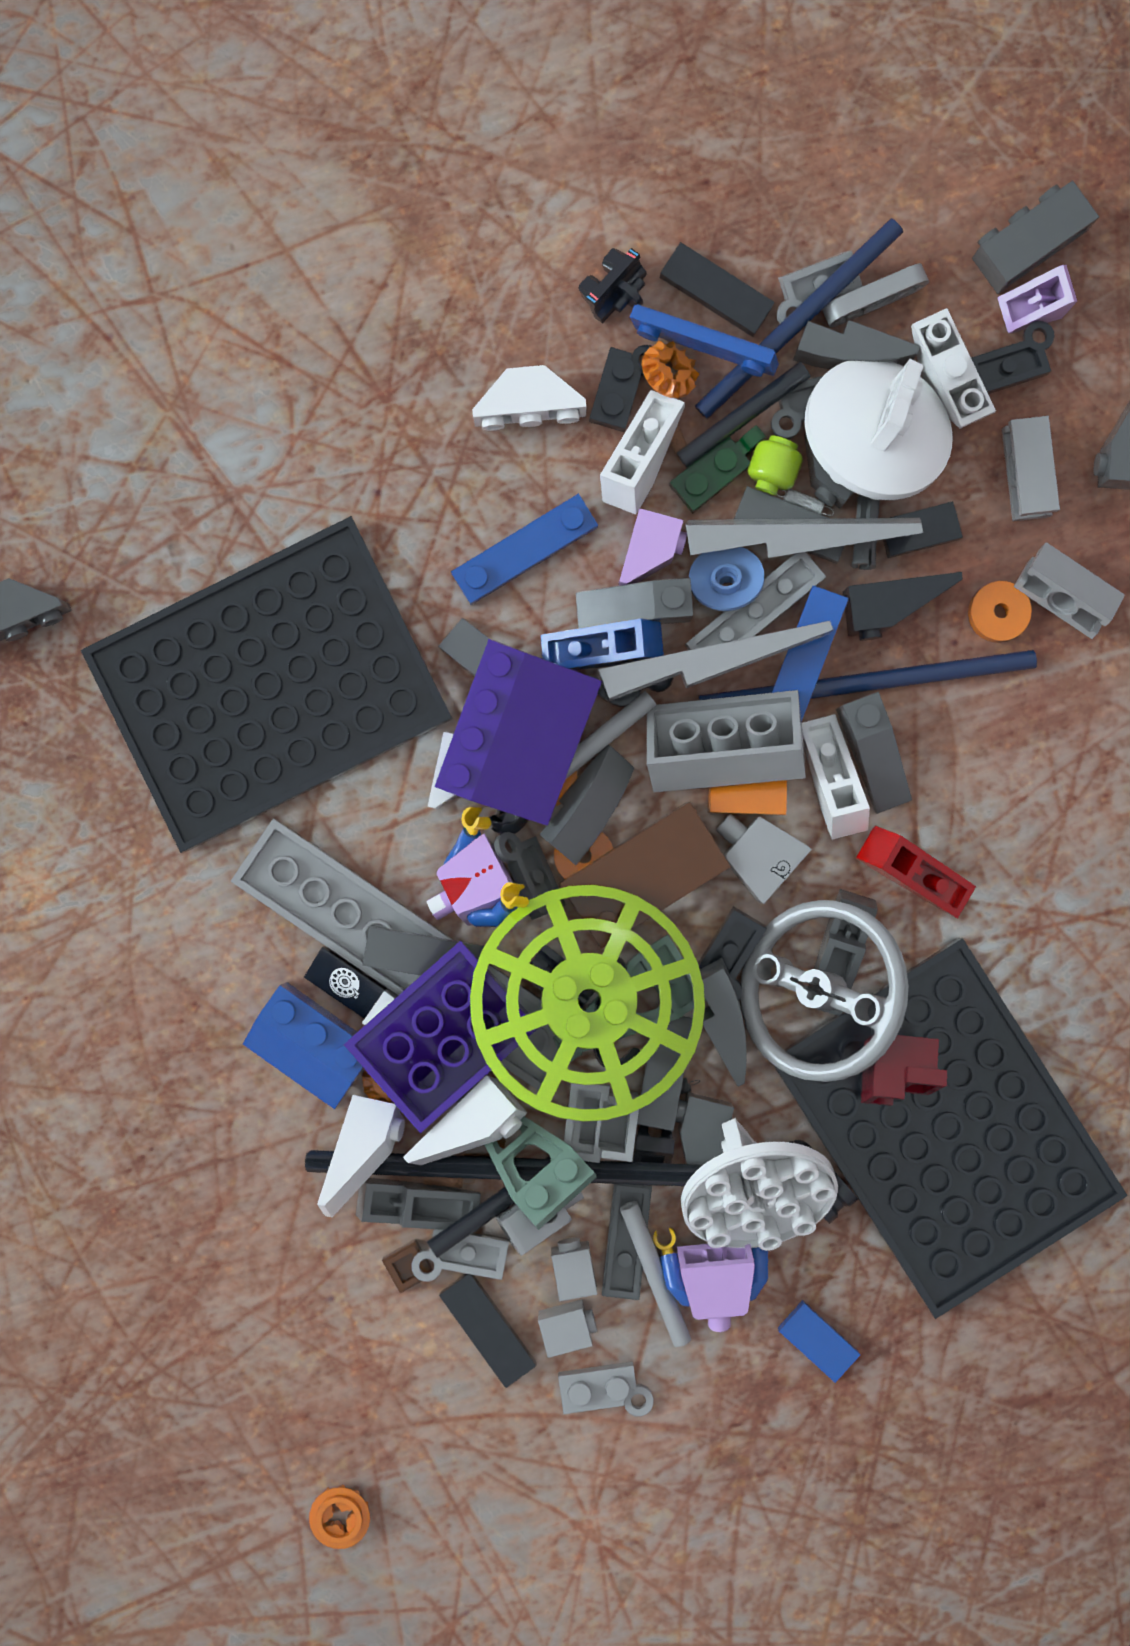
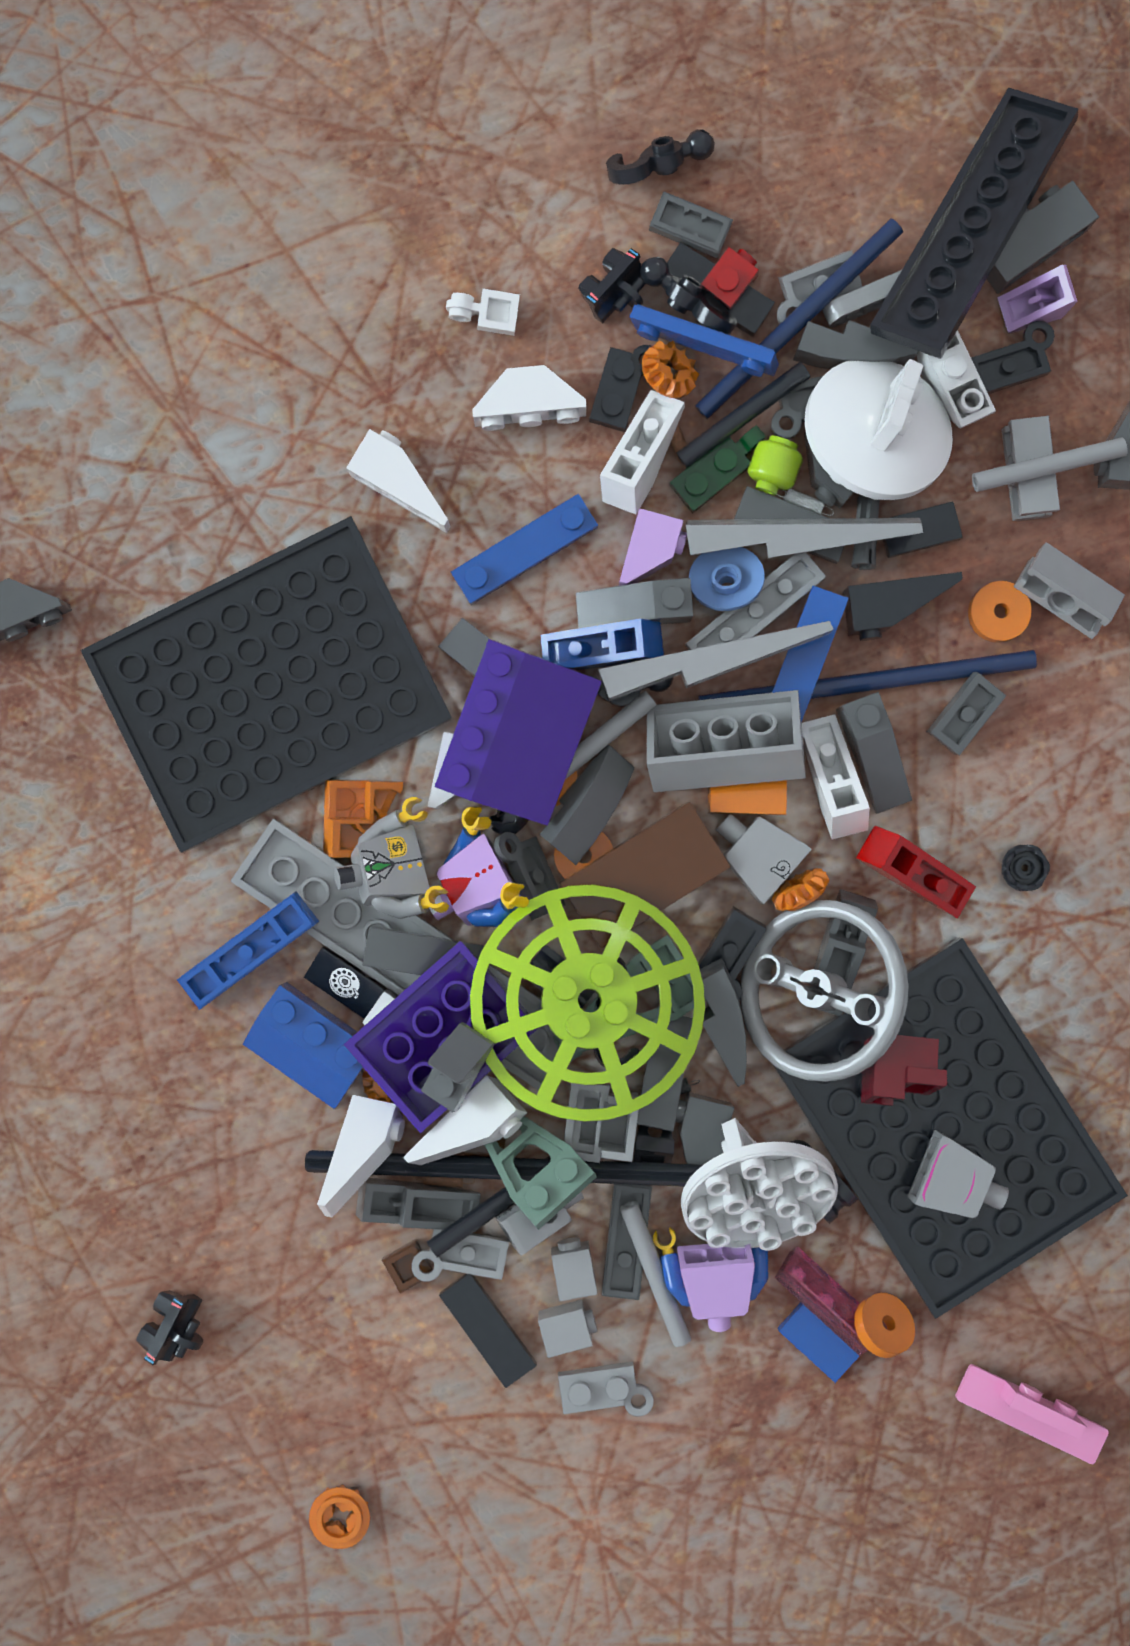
(176, 1331): none -> black hips
(248, 950): none -> blue plate
(352, 809): none -> orange slope
(389, 471): none -> white slope
(391, 868): none -> light grey torso
(456, 1066): none -> dark grey slope
(496, 311): none -> white plate
(661, 156): none -> black piece
(685, 295): none -> black piece
(690, 224): none -> dark grey plate
(731, 276): none -> red bracket
(801, 890): none -> orange gear
(821, 1296): none -> clear pink plate
(872, 1333): none -> orange piece
(955, 1180): none -> light grey torso
(966, 713): none -> dark grey plate
(974, 222): none -> black plate
(1031, 1413): none -> bright pink bracket
(1036, 863): none -> black plate
(1049, 464): none -> light grey piece

